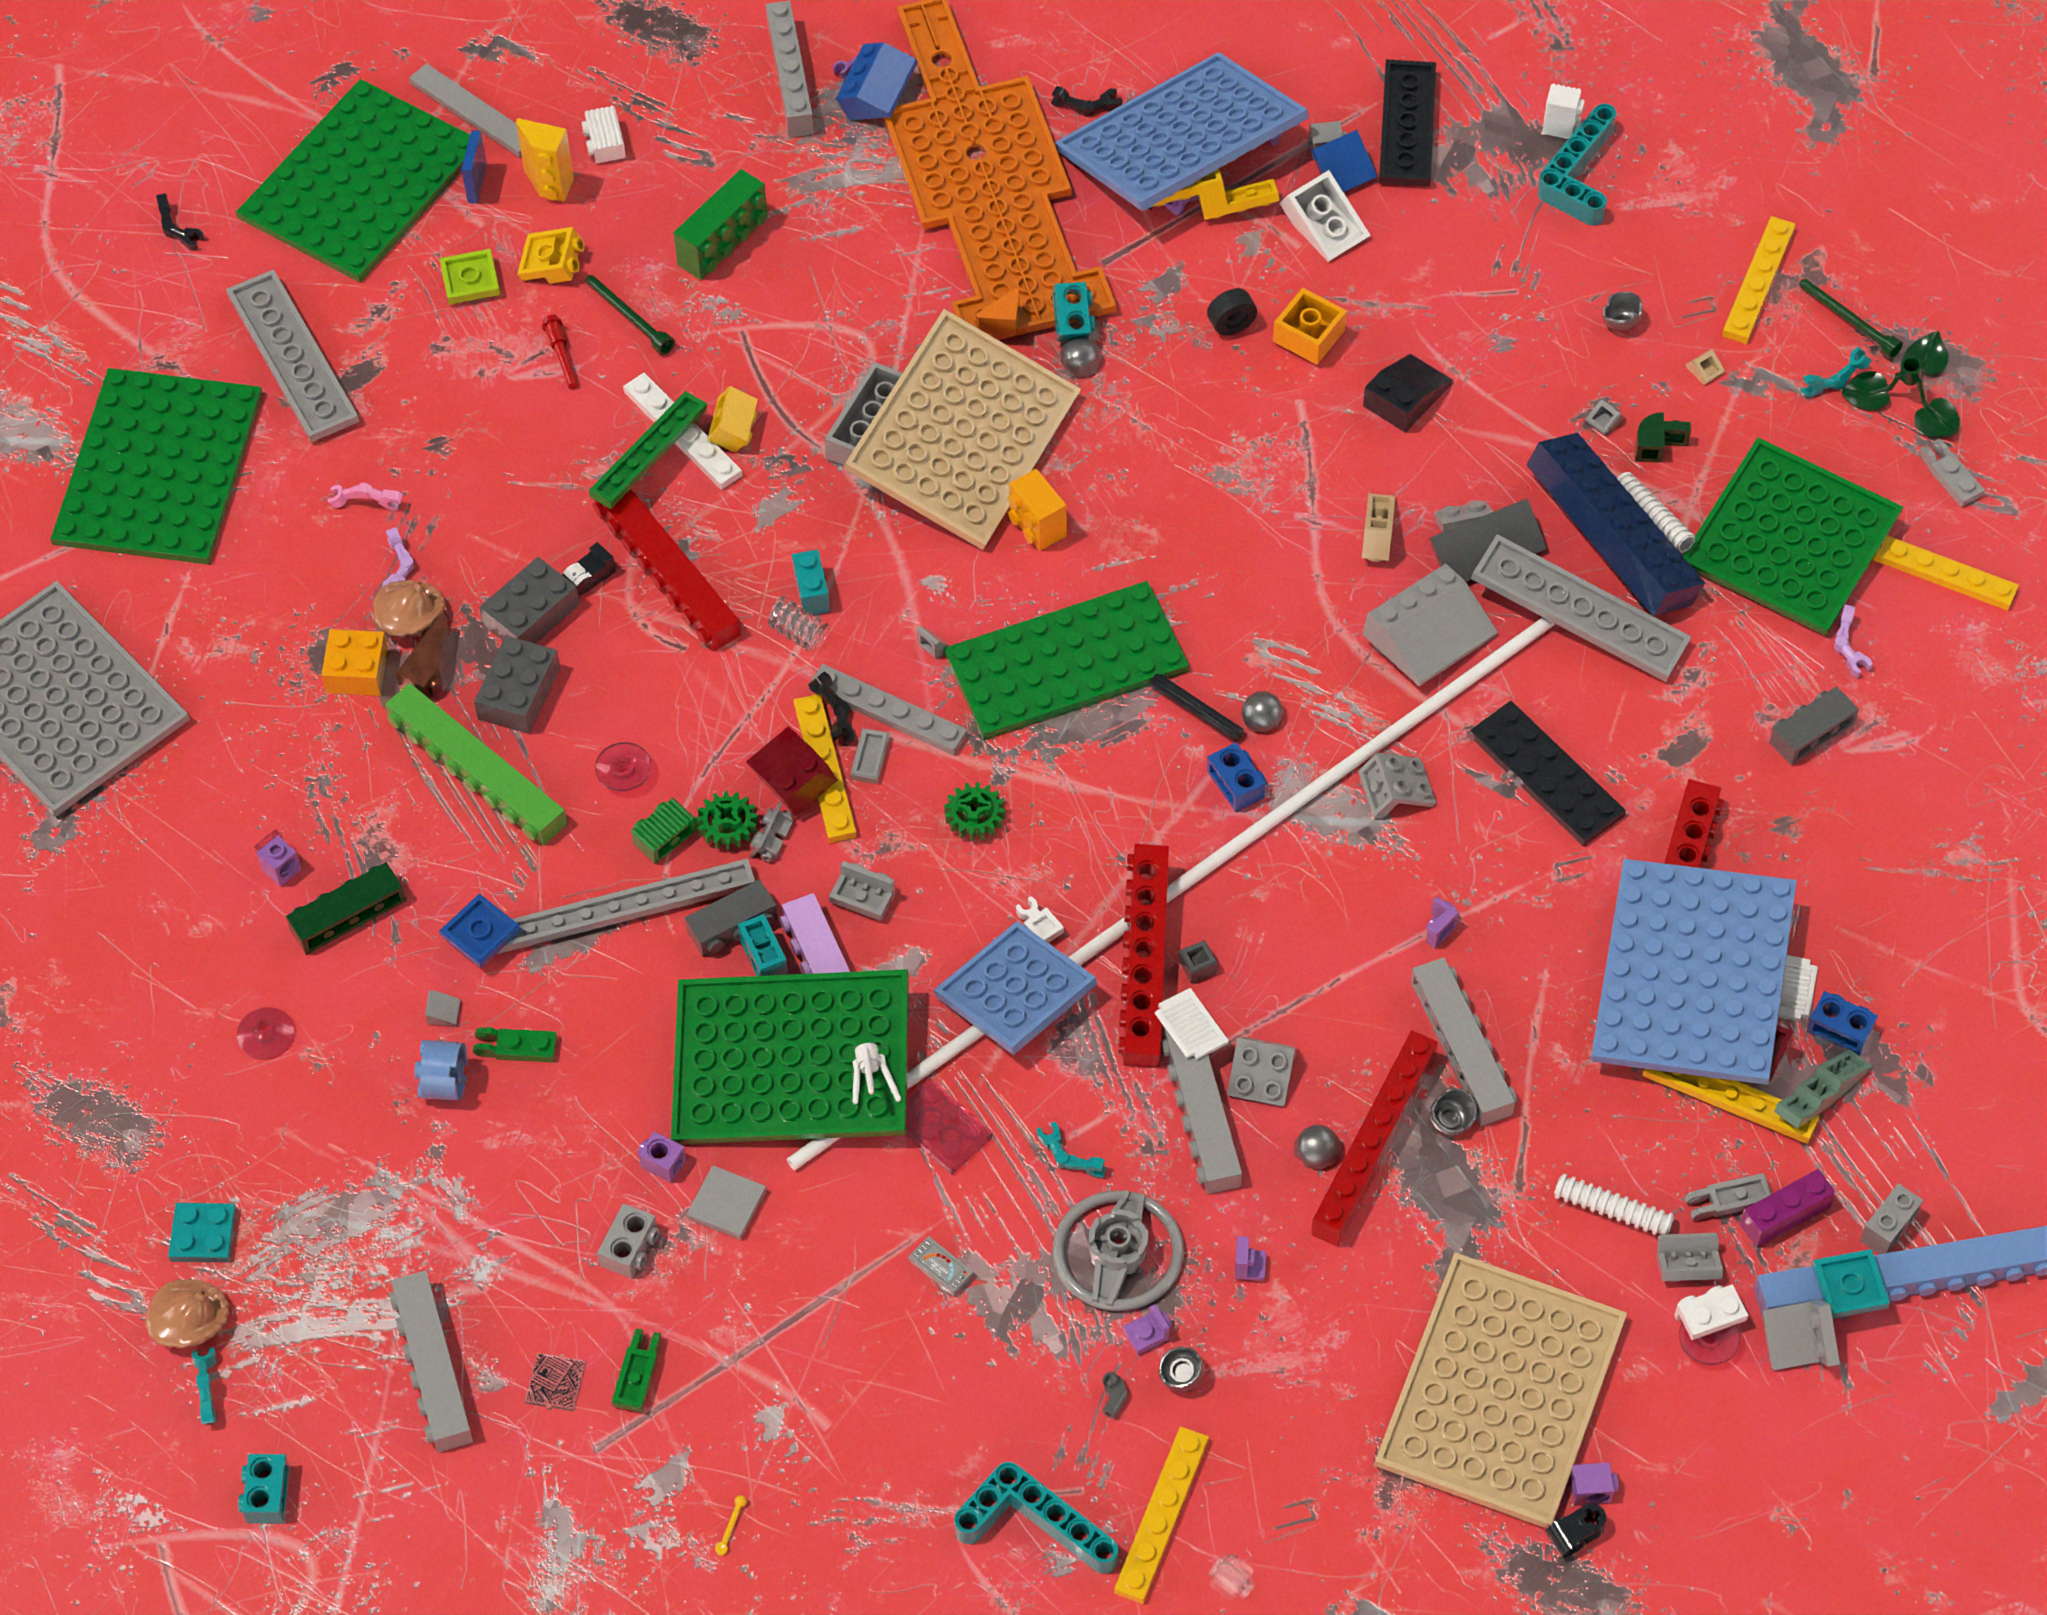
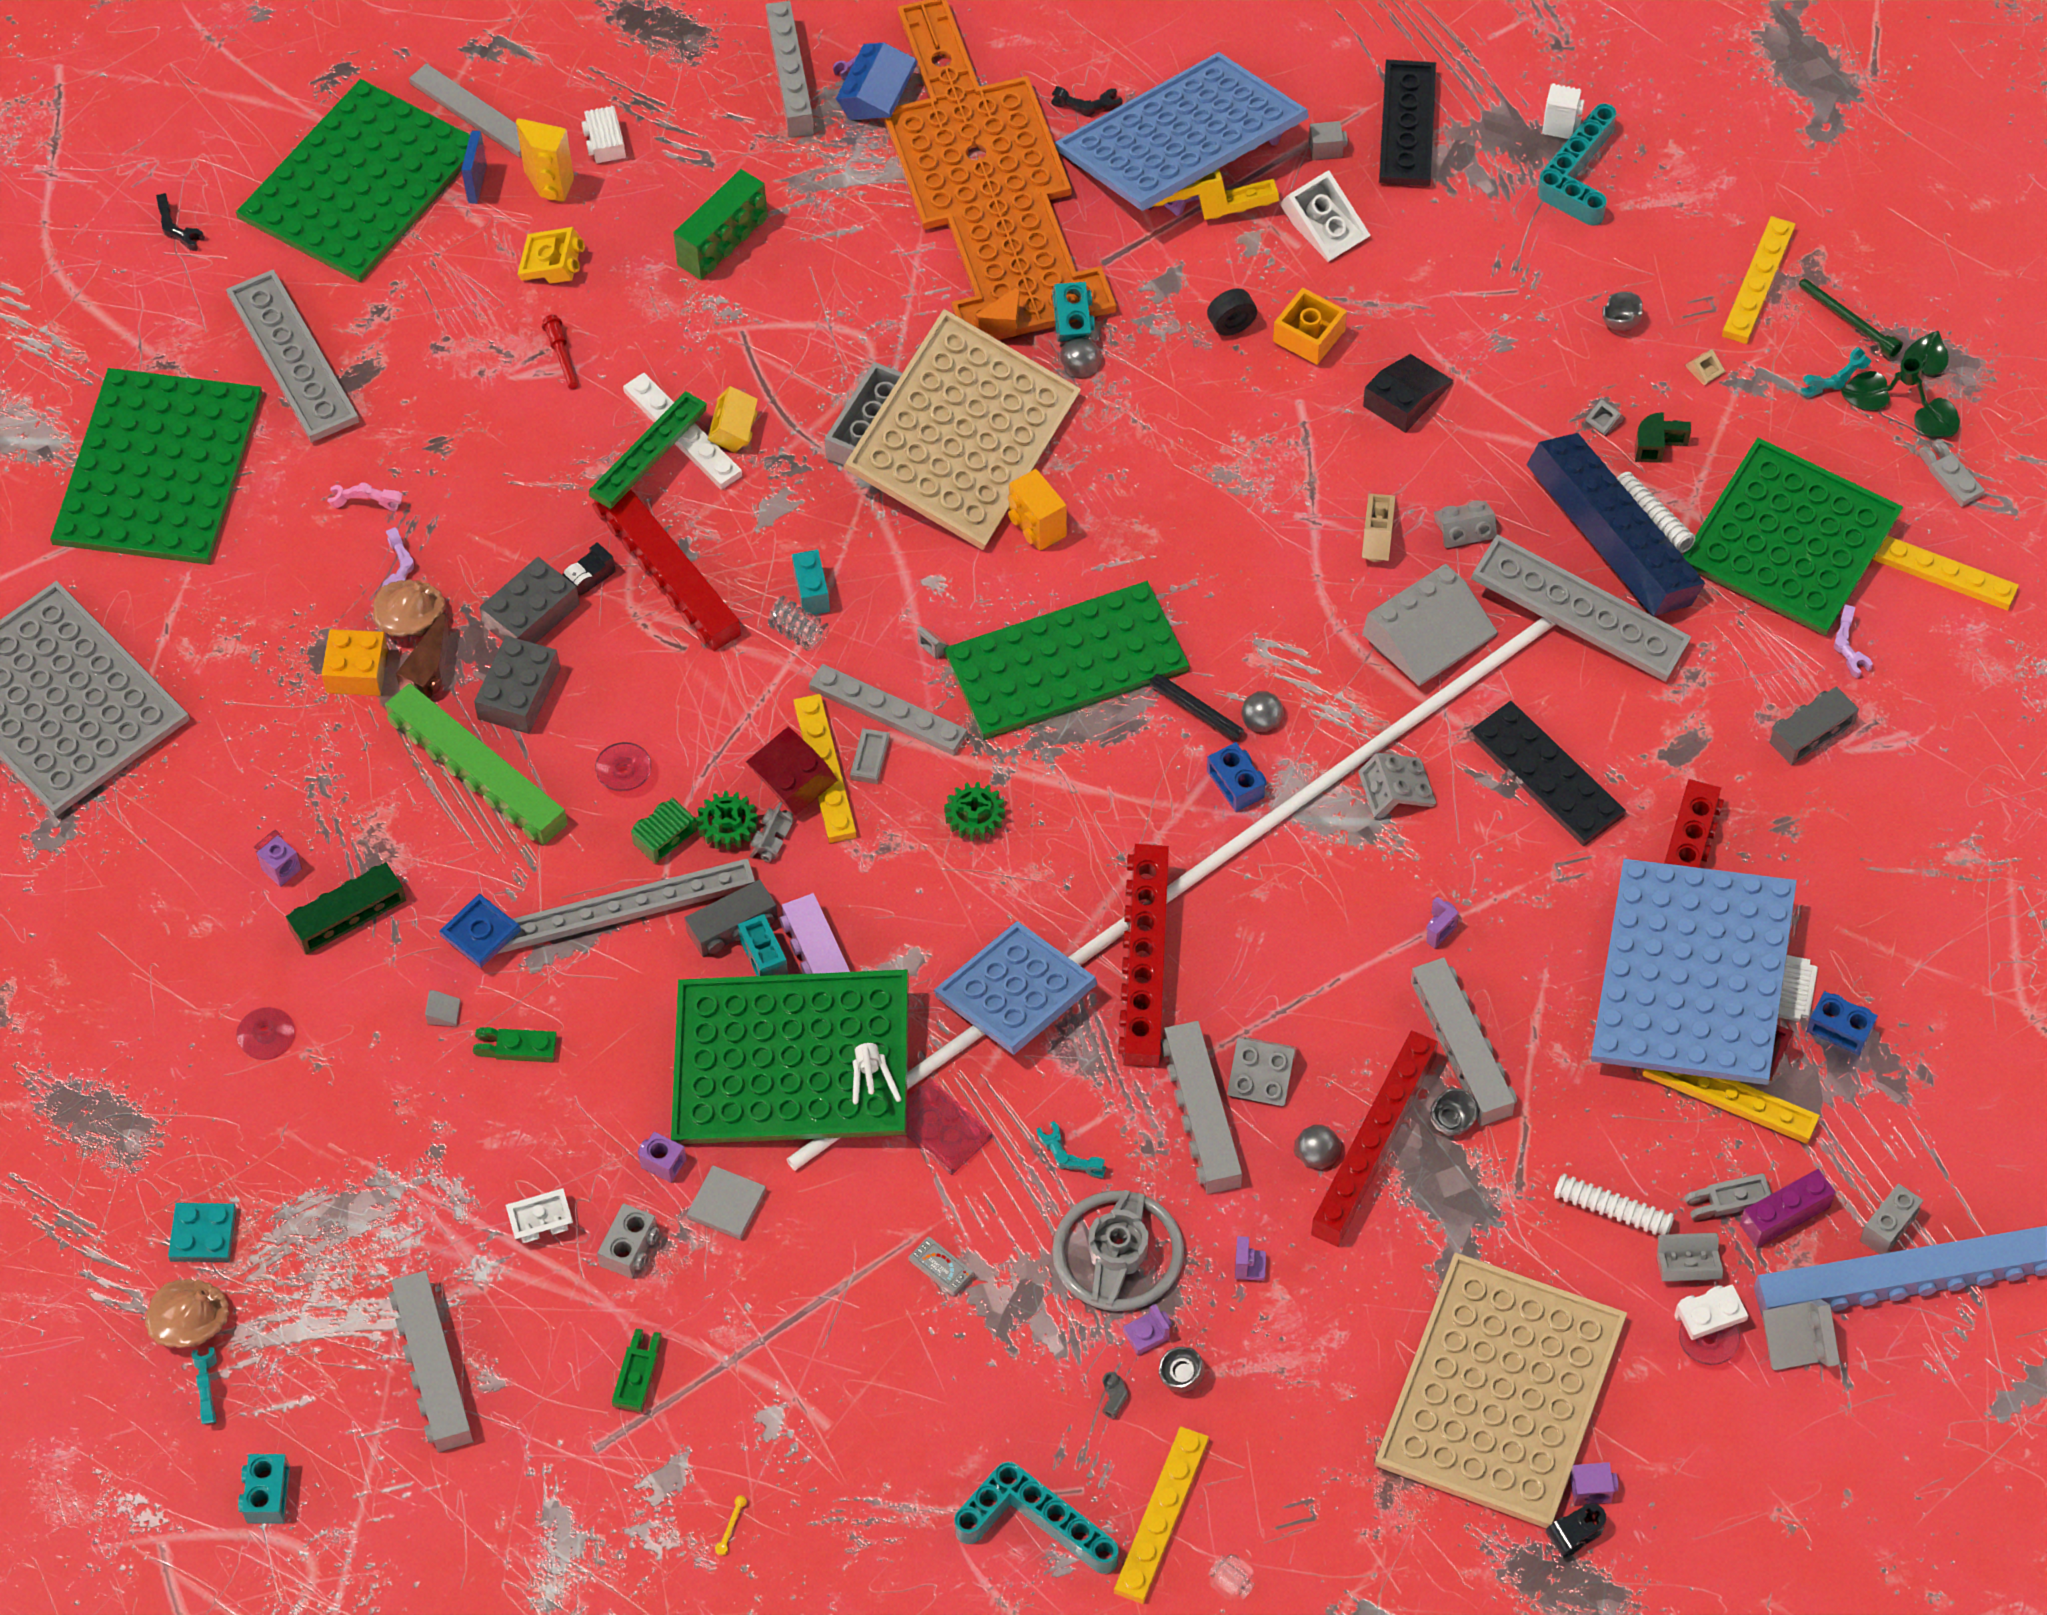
(441, 1070): medium blue brick -> none
(469, 276): lime plate -> none
(539, 1214): none -> white bracket
(555, 1382): clear piece -> none
(661, 341): dark green piece -> none
(840, 708): black piece -> none
(863, 891): light grey bracket -> none
(1040, 922): white plate -> none
(1190, 1025): white window -> none
(1197, 961): dark grey slope -> none
(1345, 160): blue tile -> none
(1467, 543): dark grey tile -> none
(1823, 1089): sand green slope -> none
(1851, 1283): teal plate -> none

